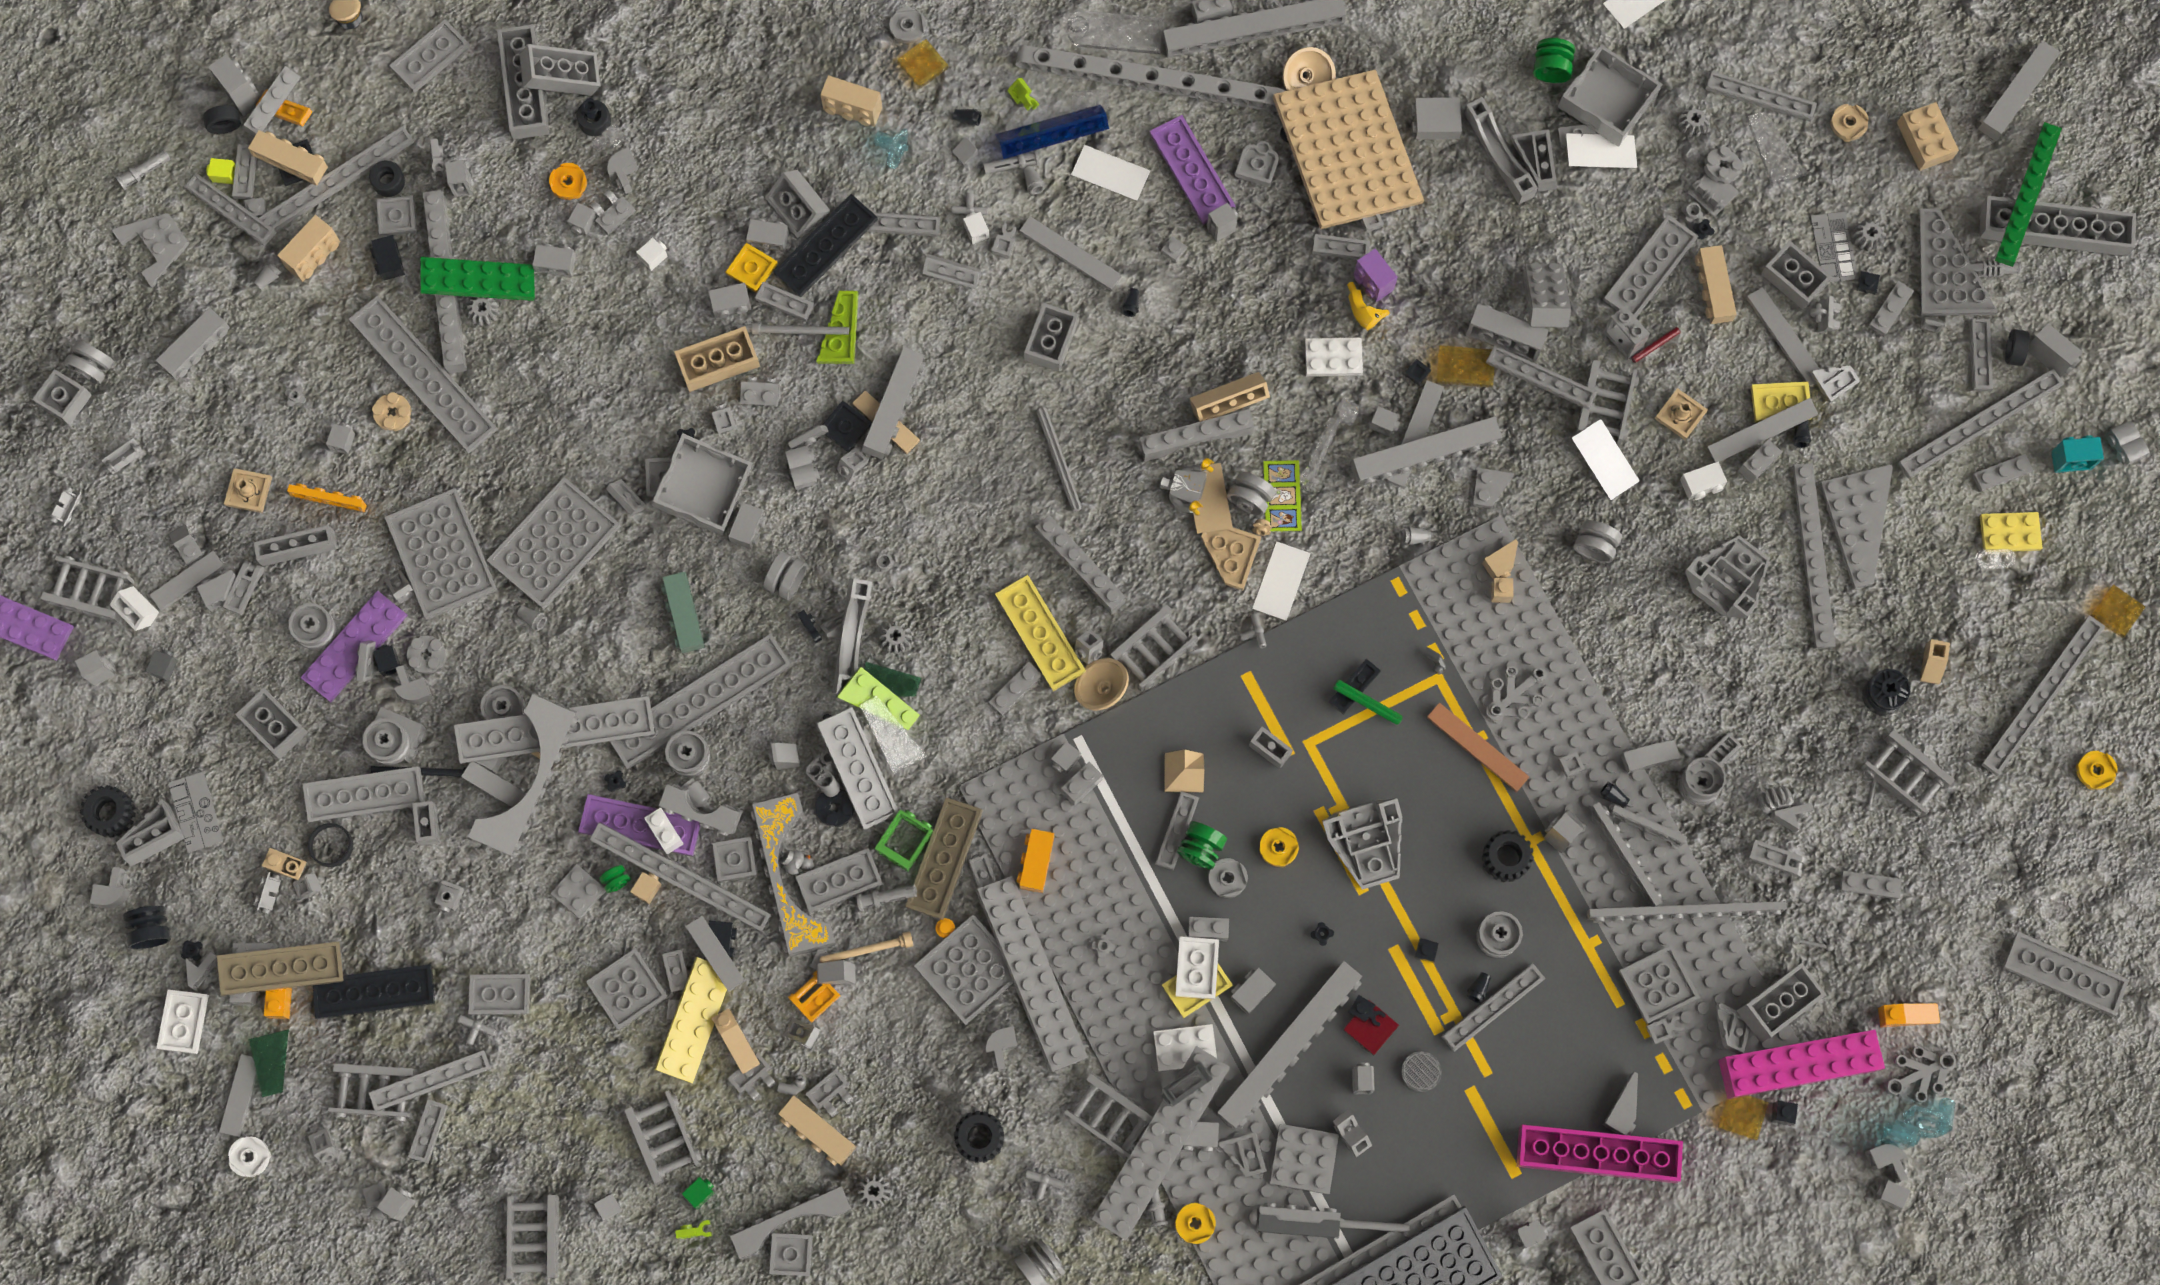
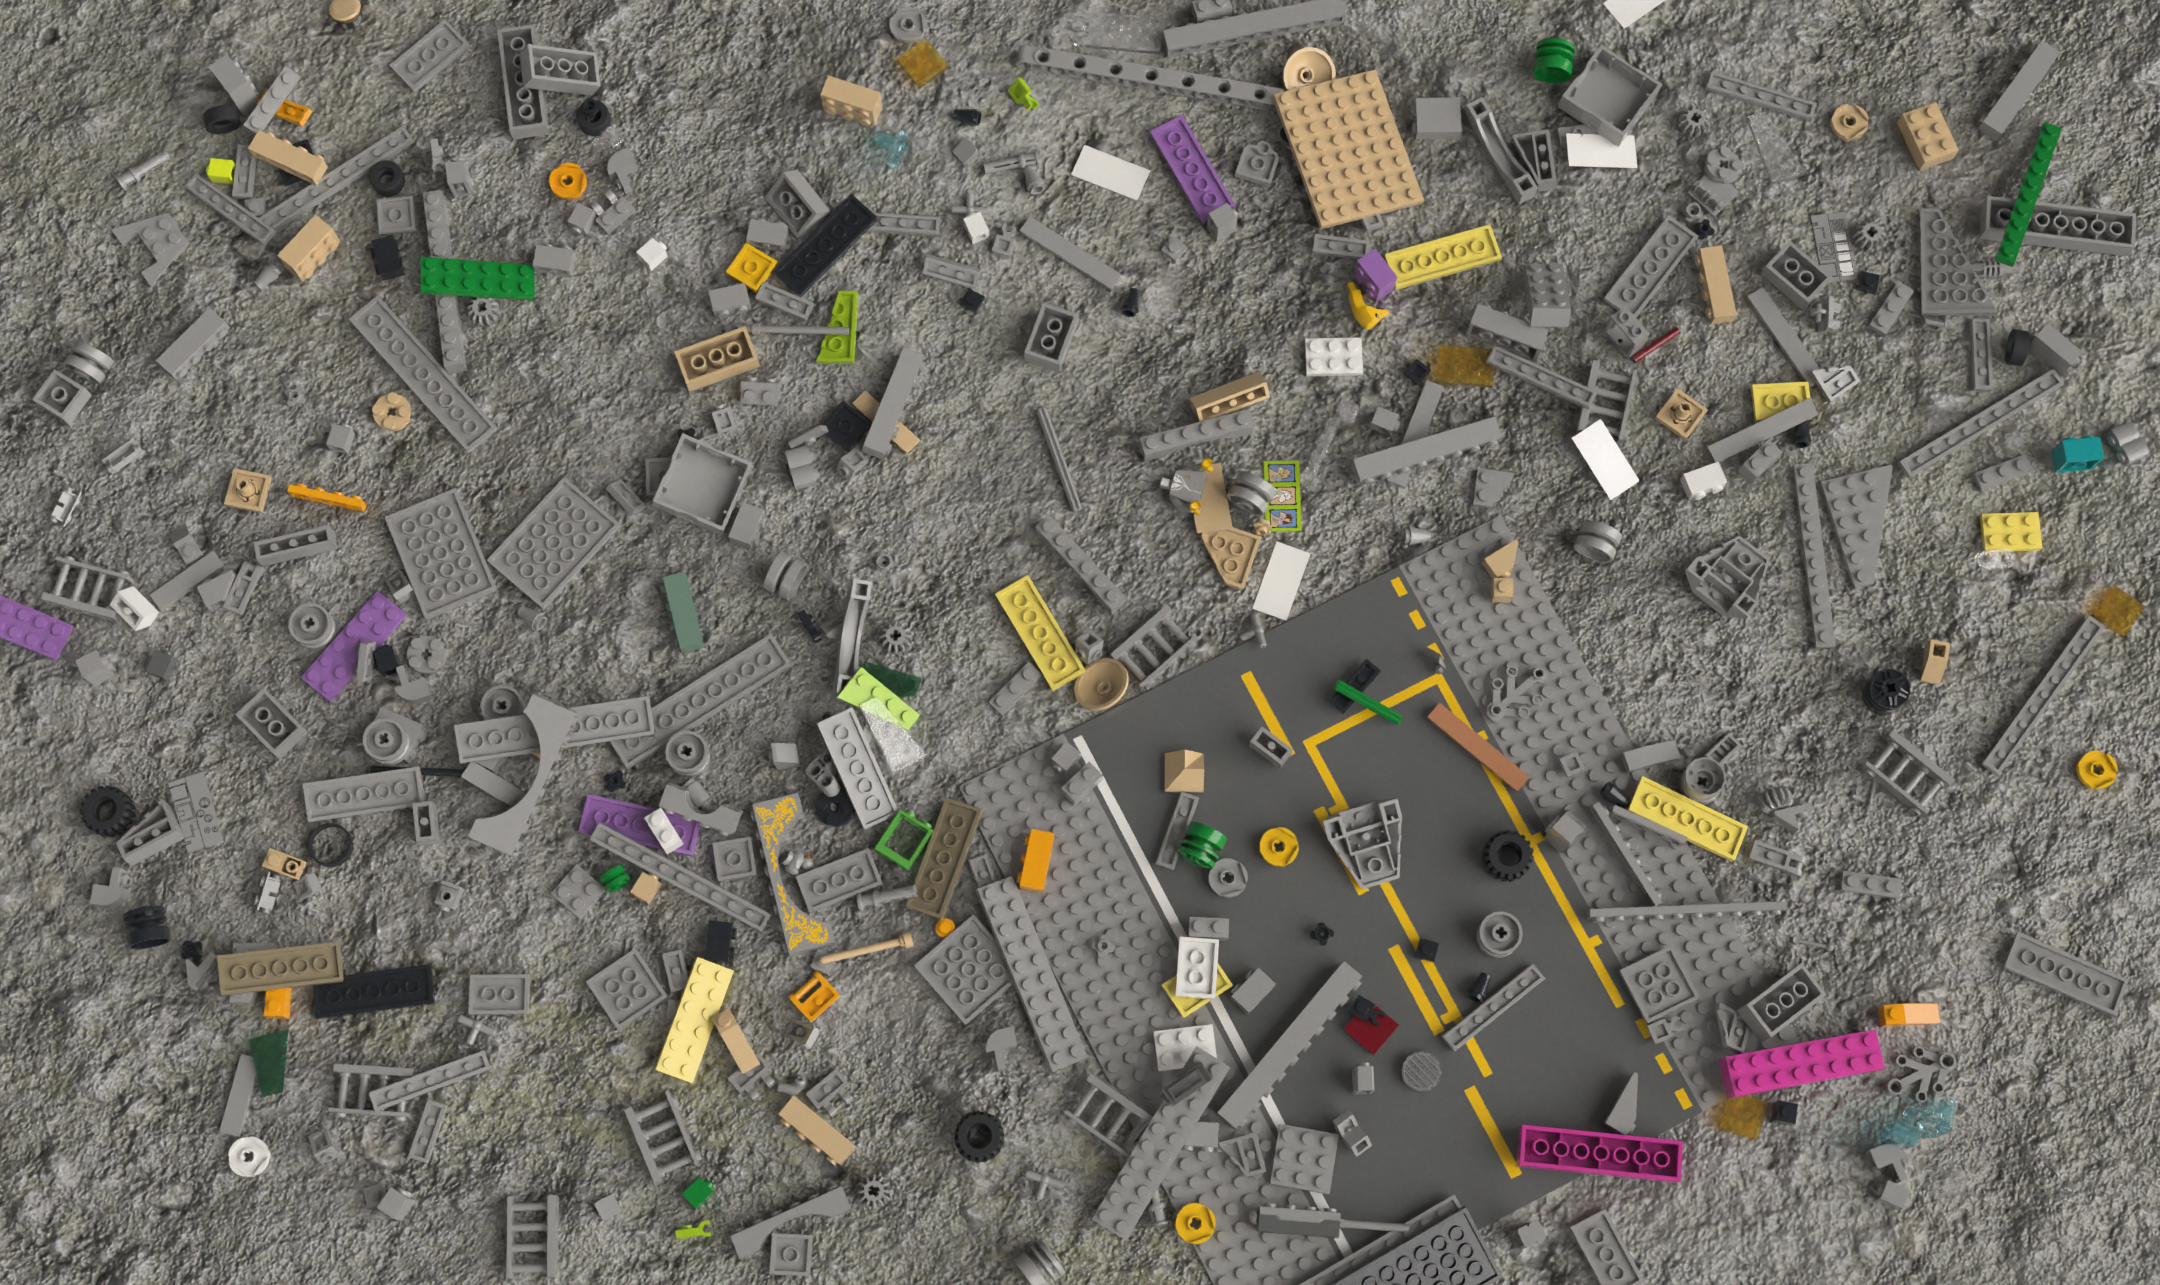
(182, 1021): white plate -> none
(715, 953): light grey tile -> none
(836, 973): light grey slope -> none
(972, 301): none -> black plate
(1052, 131): clear blue brick -> none
(1444, 256): none -> light yellow plate
(1685, 816): none -> light yellow plate

